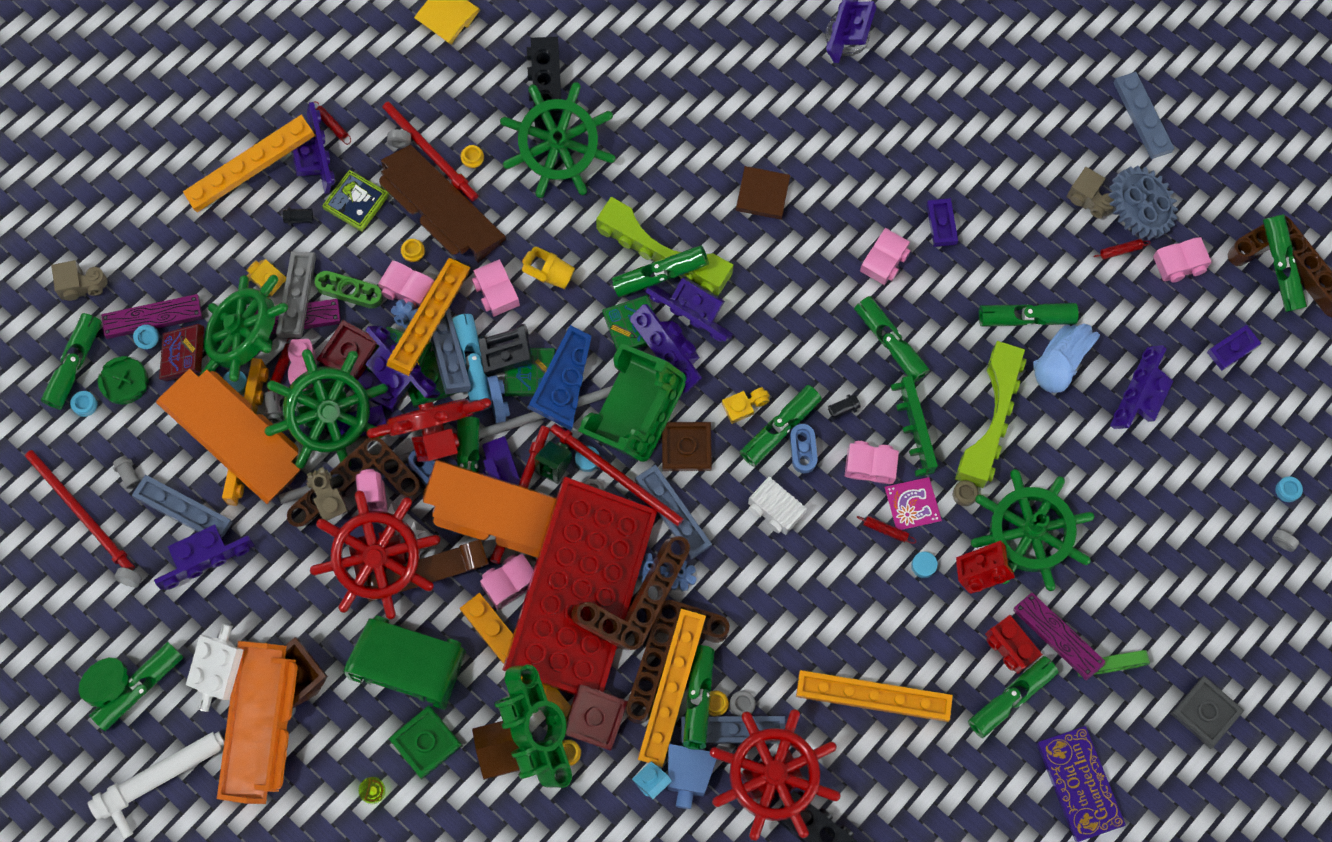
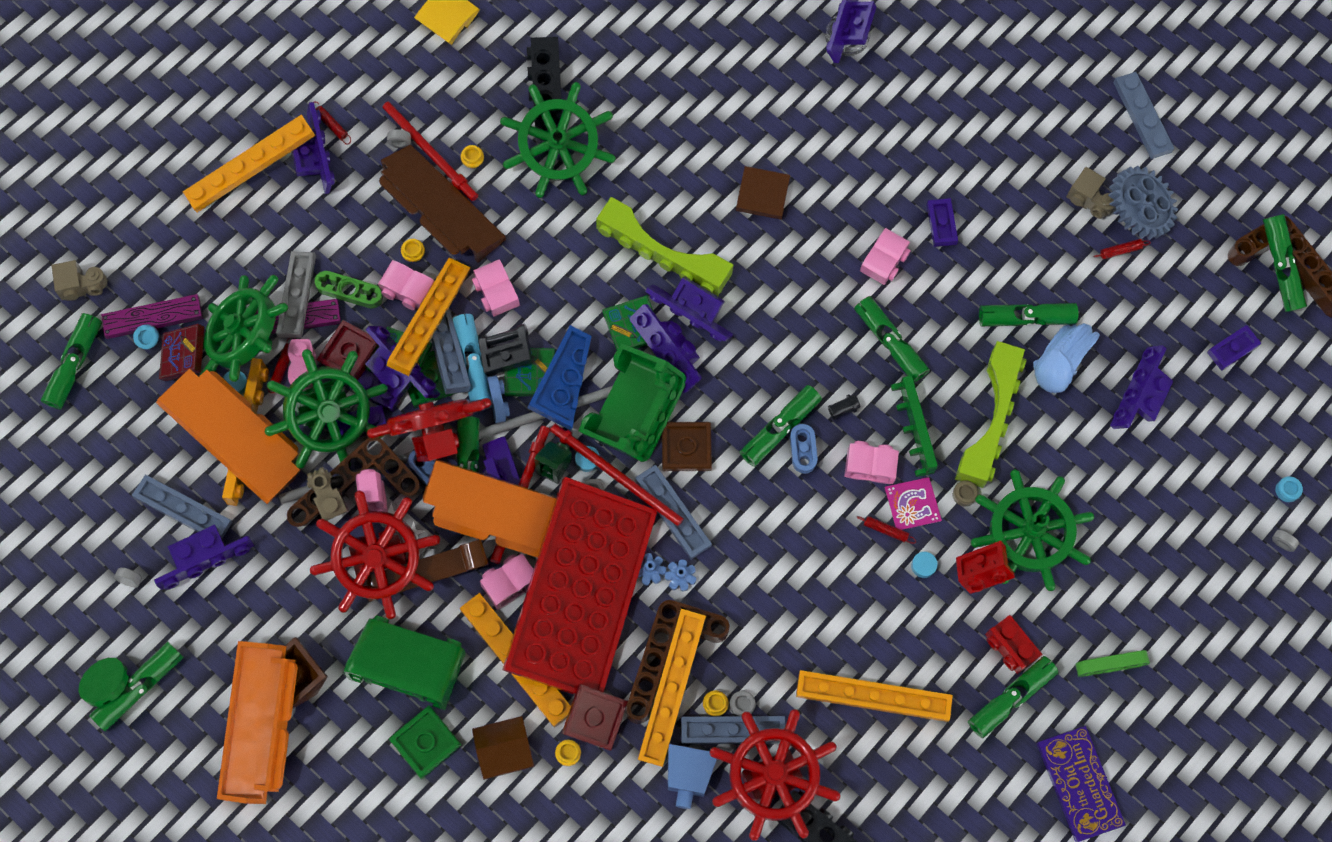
(83, 403): medium azure tile -> none
(118, 556): red bar -> none
(120, 795): white cylinder -> none
(123, 380): green tile -> none
(127, 473): light grey pin -> none
(214, 667): white plate -> none
(261, 271): yellow bracket -> none
(272, 407): light grey pin -> none
(297, 216): black pin -> none
(355, 200): tile -> none
(372, 790): clear neon green tile -> none
(404, 312): medium blue plant -> none
(516, 709): green piece -> none
(554, 270): yellow piece -> none
(641, 601): reddish brown beam -> none
(651, 780): medium azure bracket -> none
(663, 270): green piece -> none
(699, 693): green piece -> none
(740, 407): yellow plate -> none
(776, 506): white brick -> none
(1059, 636): magenta tile -> none
(1182, 259): bright pink brick -> none
(1207, 712): dark grey tile -> none

